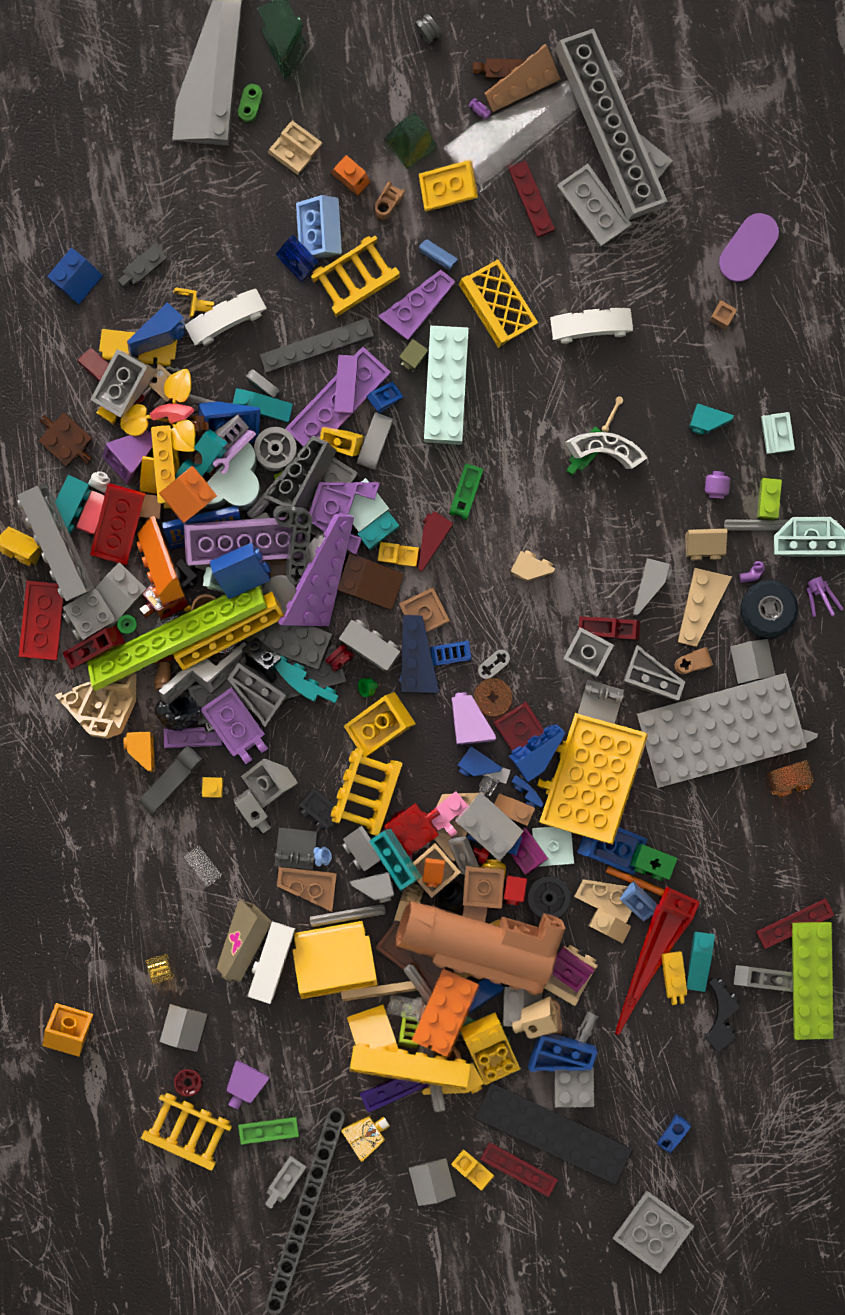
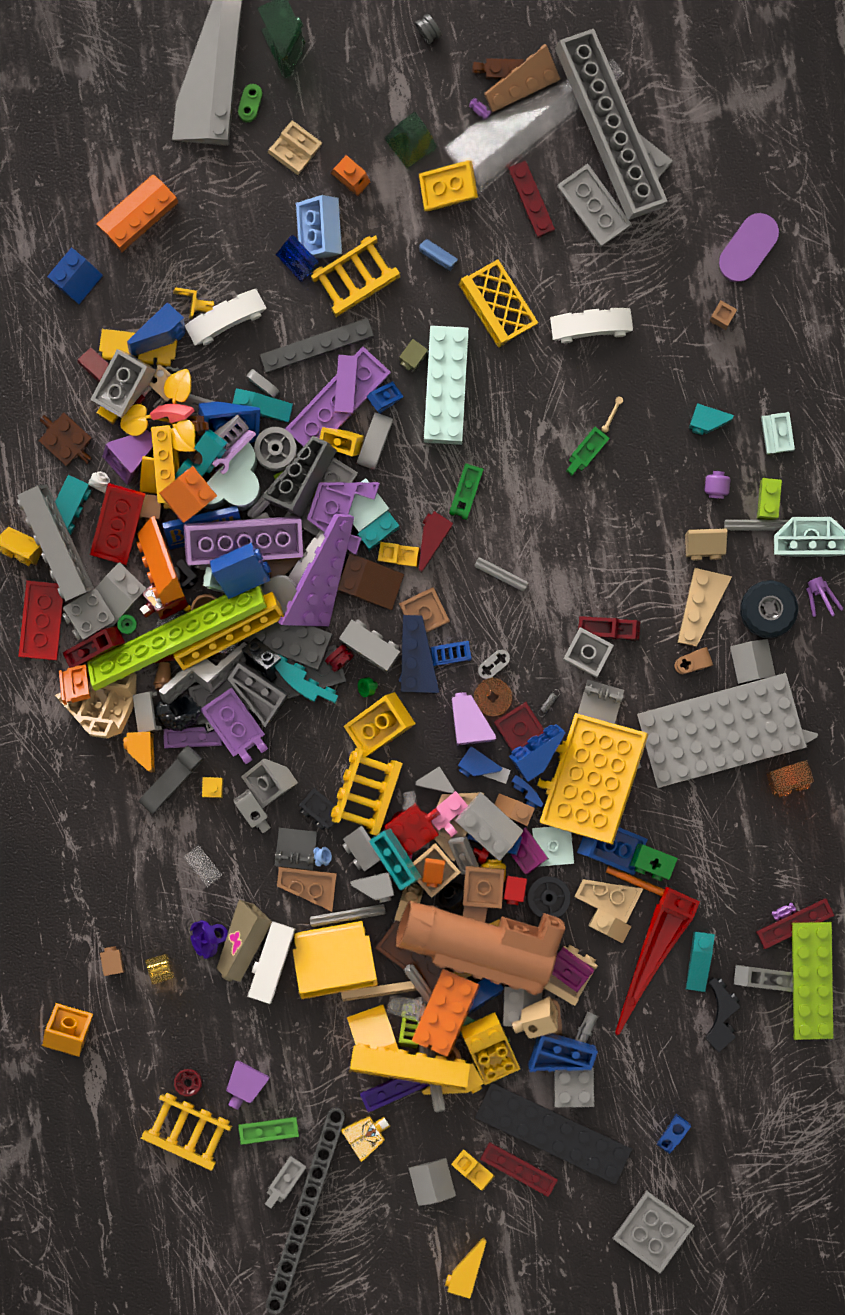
(74, 684): none -> orange plate
(91, 512): coral slope -> none
(112, 961): none -> medium nougat brick
(137, 212): none -> orange slope
(142, 266): dark grey hinge -> none
(145, 712): none -> light grey hinge
(183, 1028): light grey slope -> none
(204, 938): none -> dark purple tile
(294, 545): dark grey beam -> none
(390, 198): medium nougat piece -> none
(409, 799): none -> clear piece
(413, 309): medium lavender wing -> none
(436, 780): none -> light grey slope
(465, 1273): none -> yellow slope
(488, 784): clear plate -> none
(501, 574): none -> light grey axle
(530, 568): tan slope -> none
(549, 702): none -> light grey piece
(609, 443): white brick -> none
(638, 901): medium blue slope -> none
(650, 675): light grey wedge -> none
(653, 578): light grey slope -> none
(674, 976): yellow hinge -> none
(754, 574): medium lavender arm -> none
(784, 911): none -> medium lavender piece

